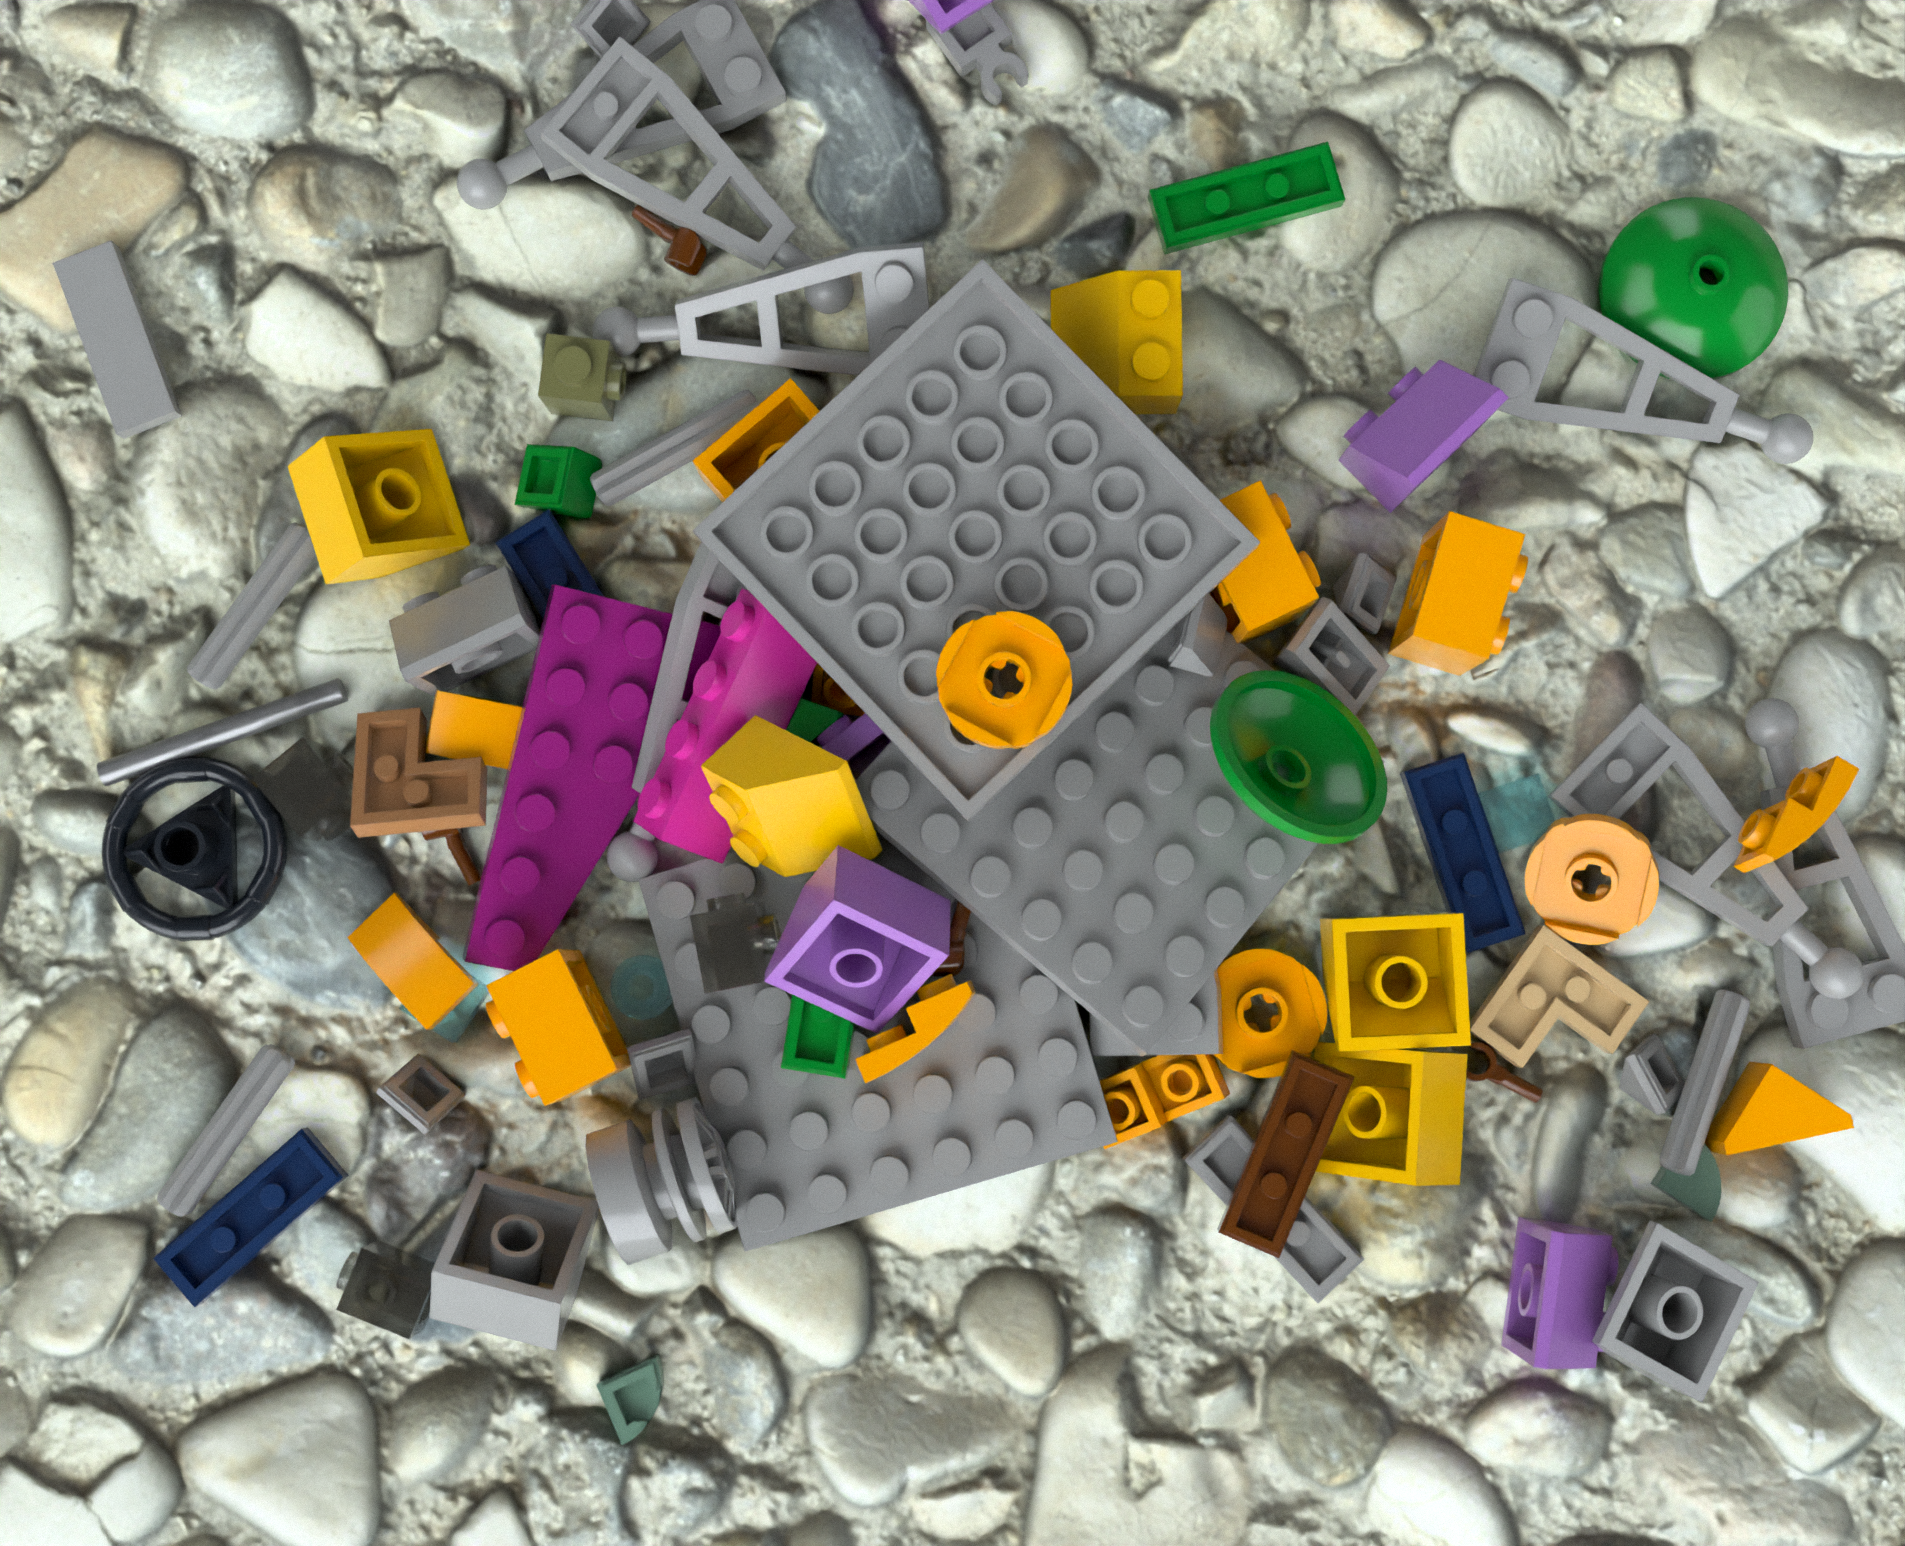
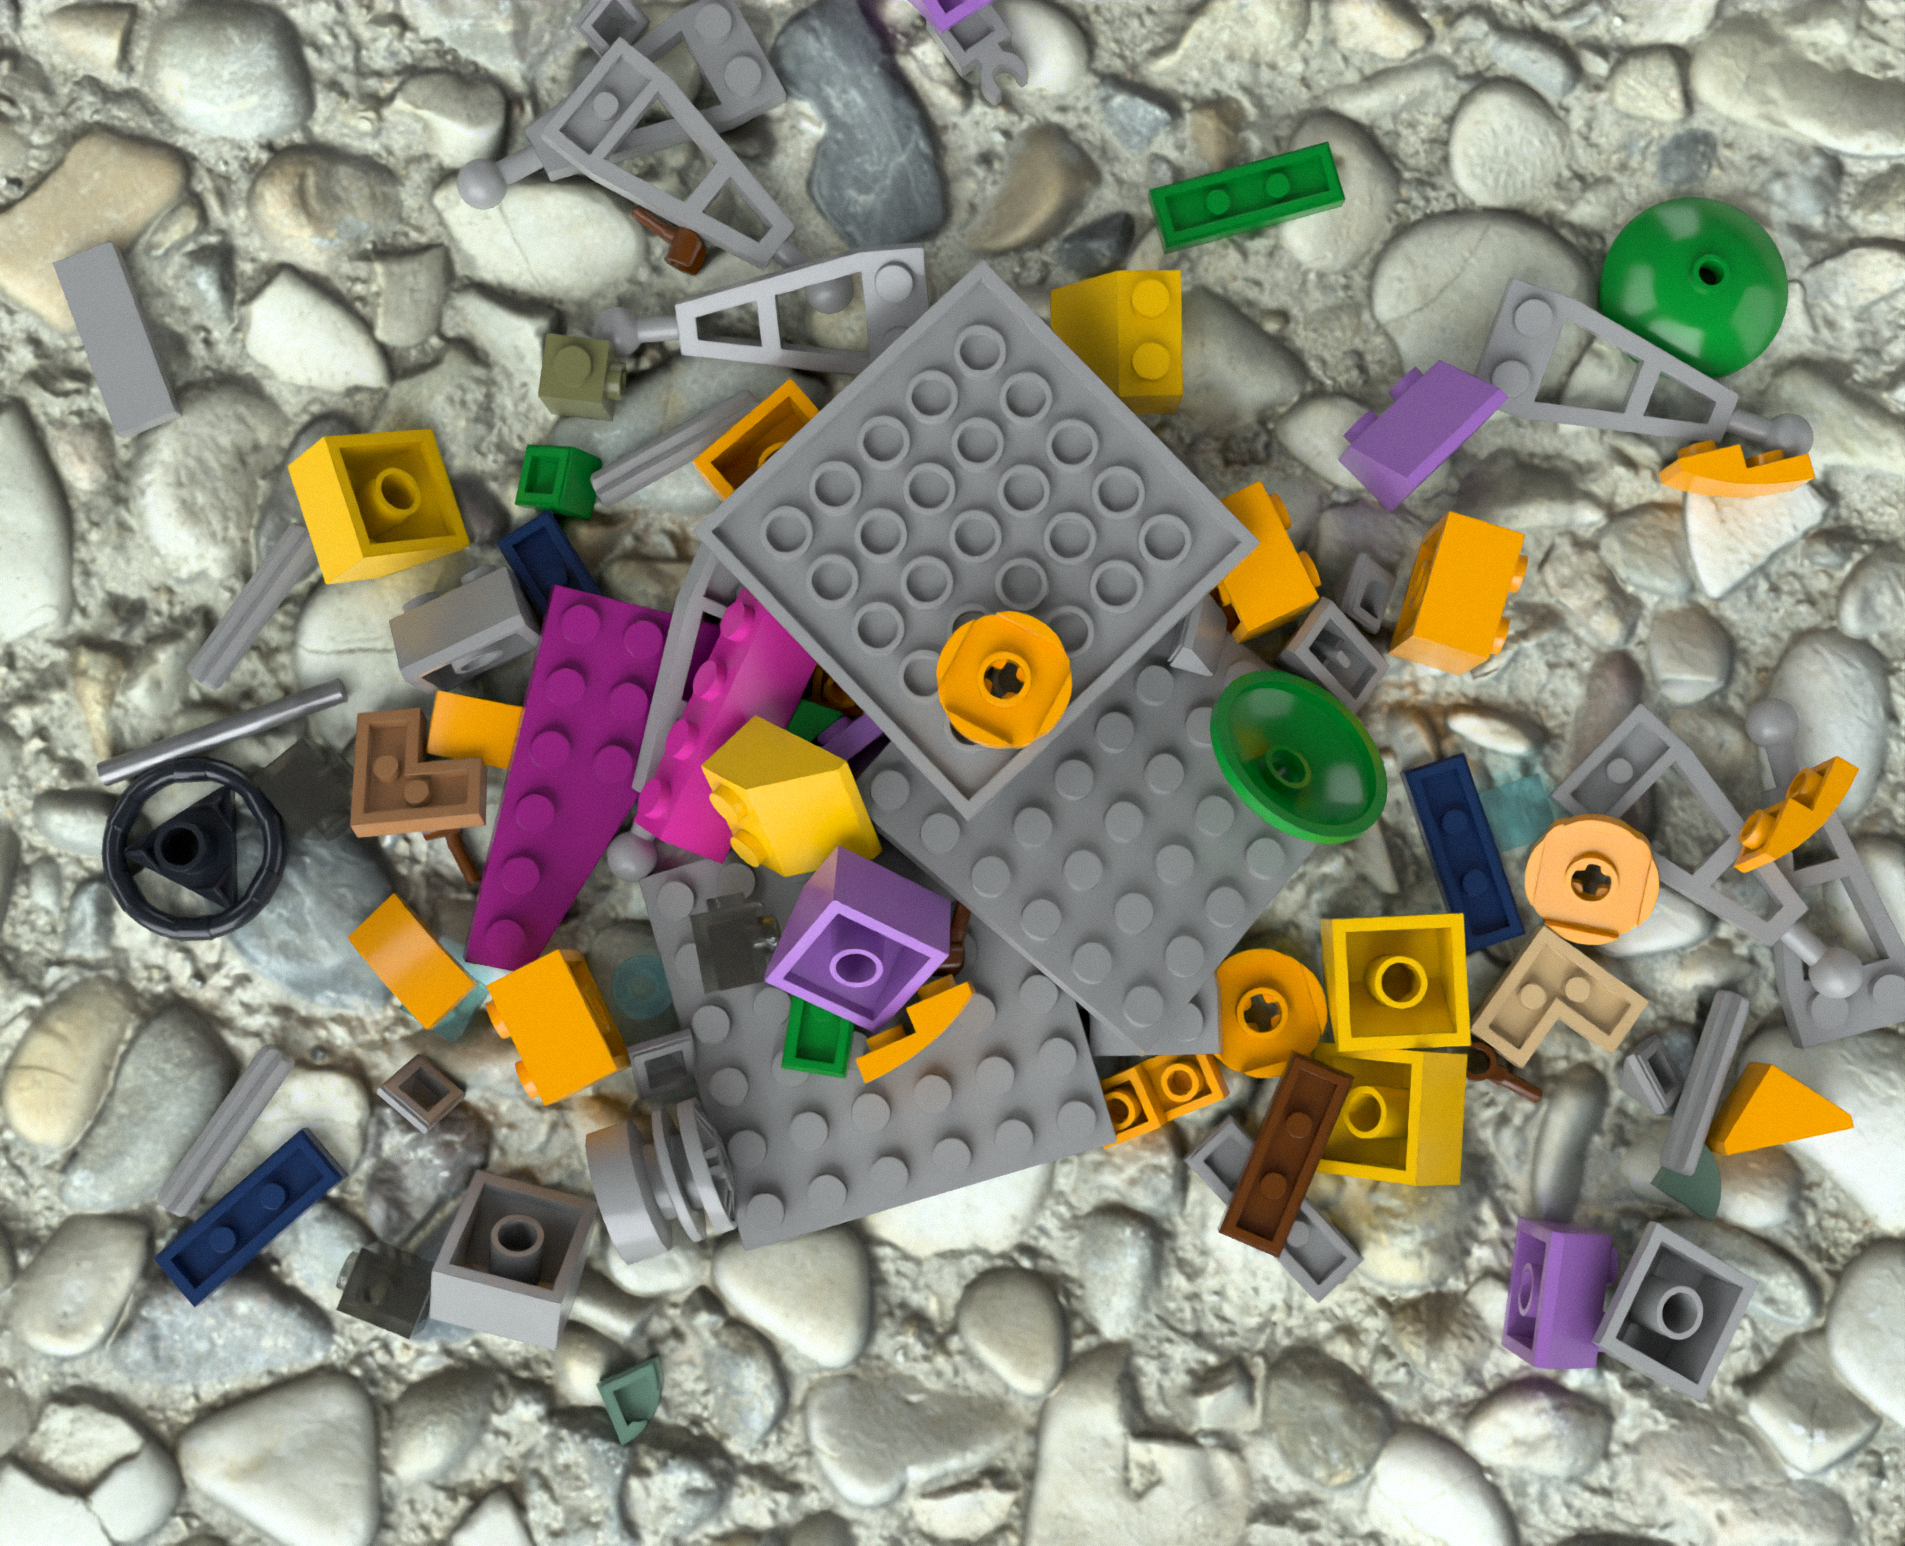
(1726, 473): none -> light orange slope

